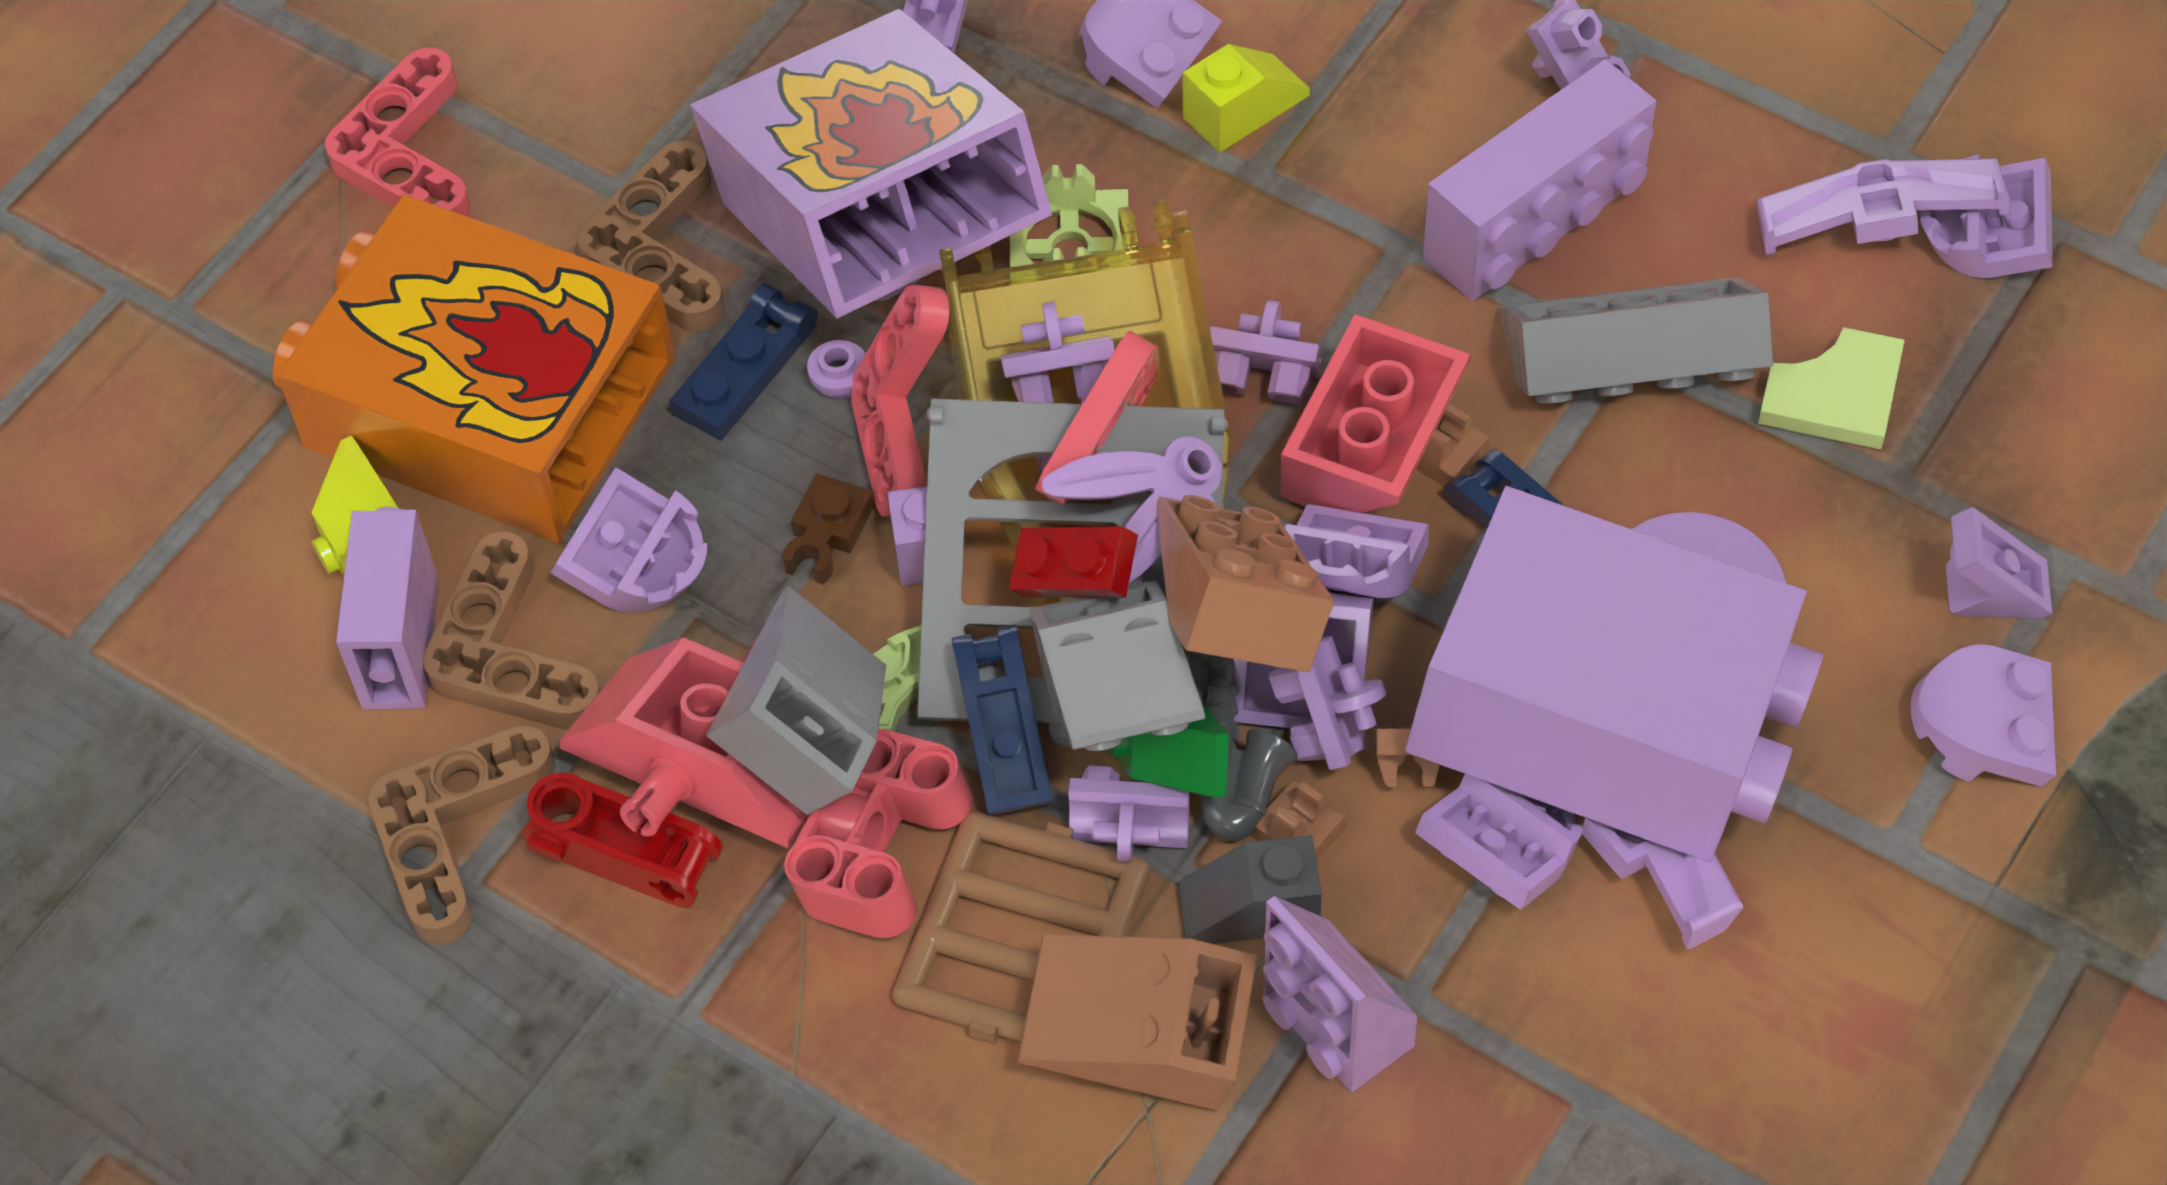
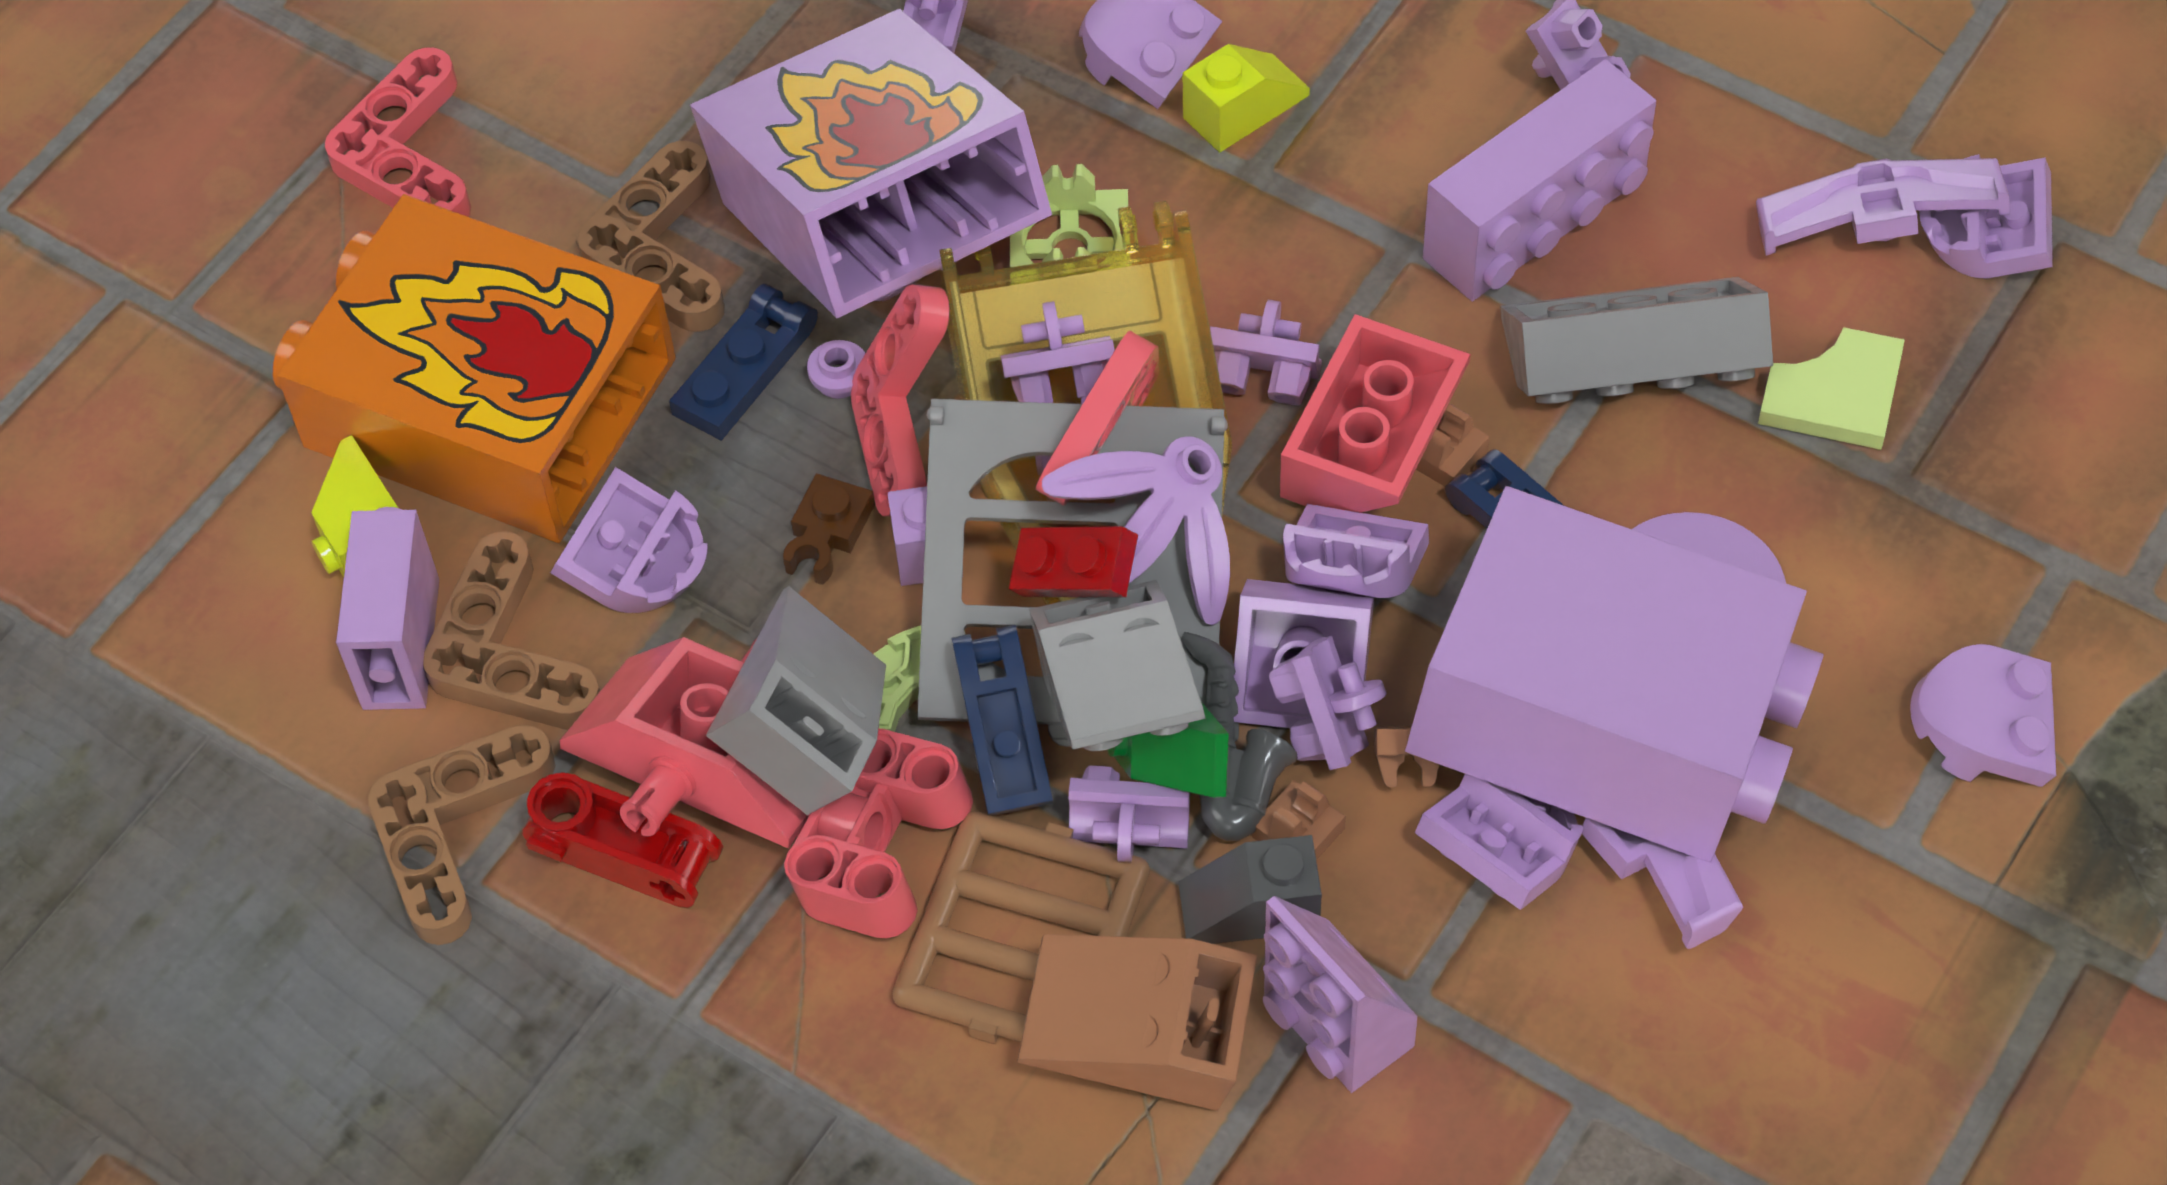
(1240, 584): nougat slope -> none
(1994, 572): lavender slope -> none

